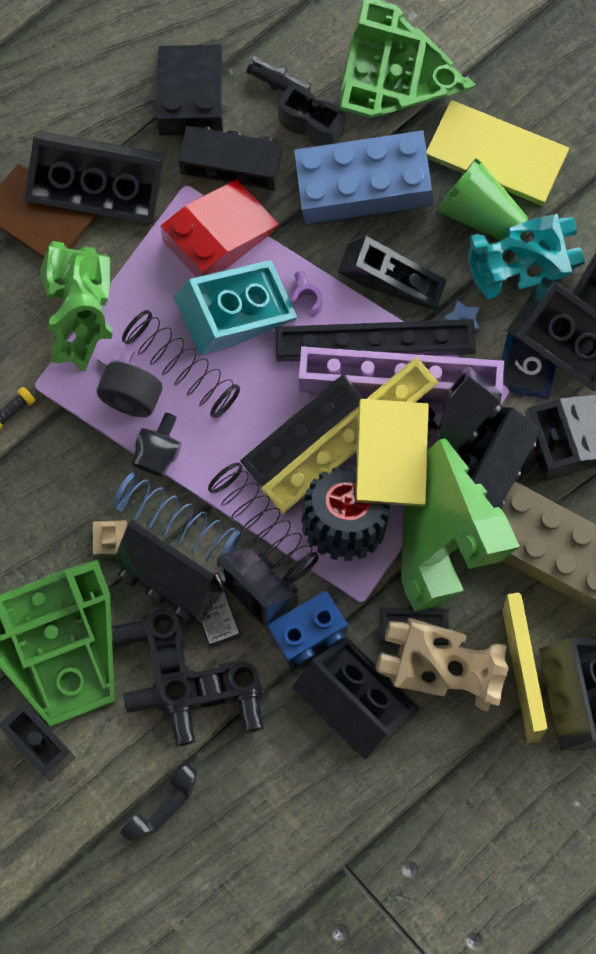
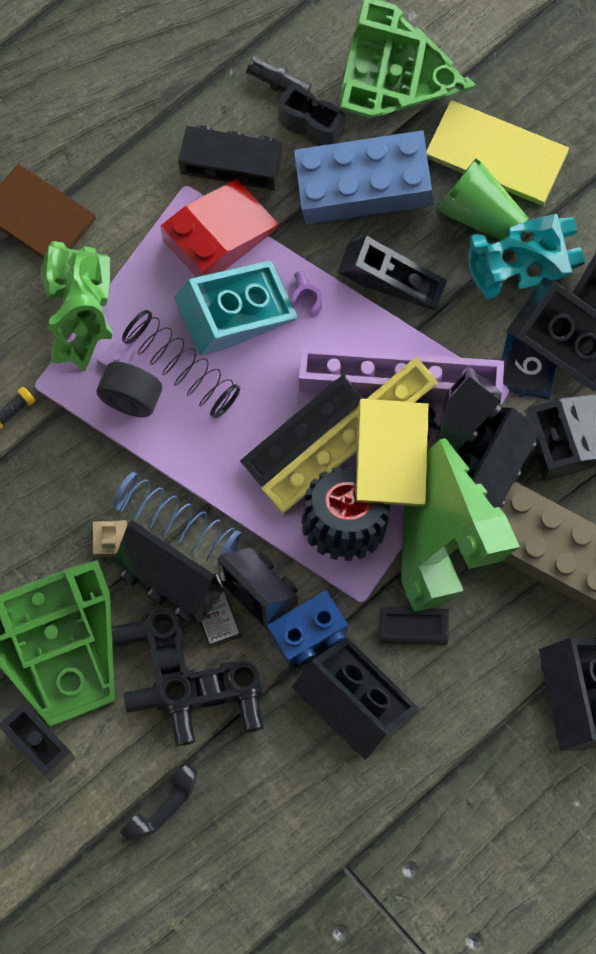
(94, 177): black slope -> none
(156, 448): black piece -> none
(189, 88): black slope -> none
(288, 578): black piece -> none
(408, 337): black tile -> none
(463, 312): medium blue piece -> none
(482, 669): tan hips -> none
(524, 668): light yellow tile -> none

